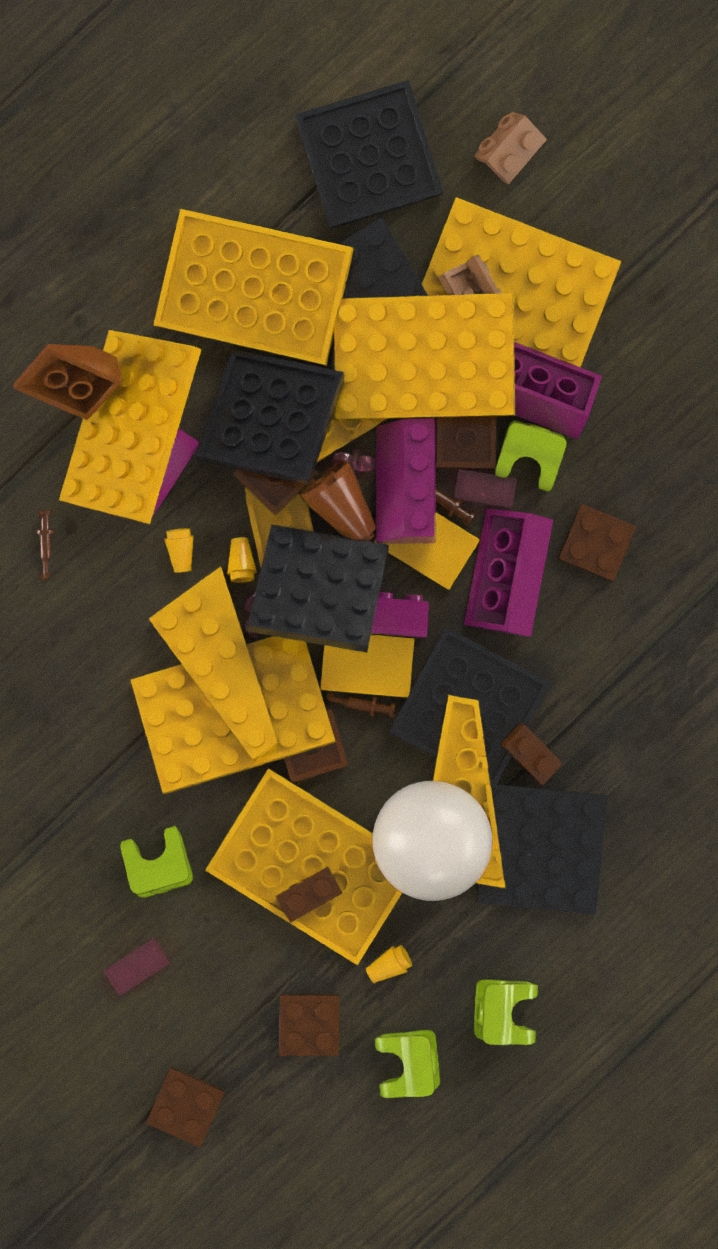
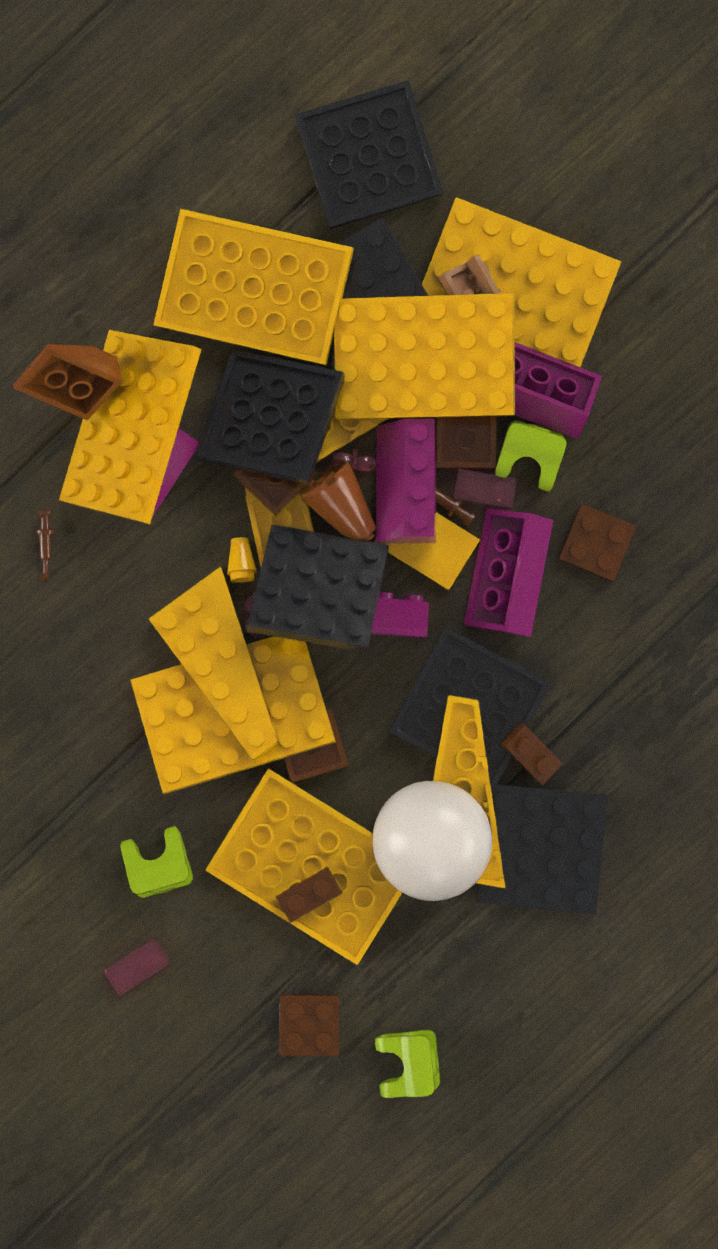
(180, 548): yellow cone -> none
(185, 1107): reddish brown plate -> none
(363, 705): reddish brown piece -> none
(380, 671): yellow tile -> none
(390, 964): yellow cone -> none
(494, 1008): lime piece -> none
(510, 146): medium nougat bracket -> none

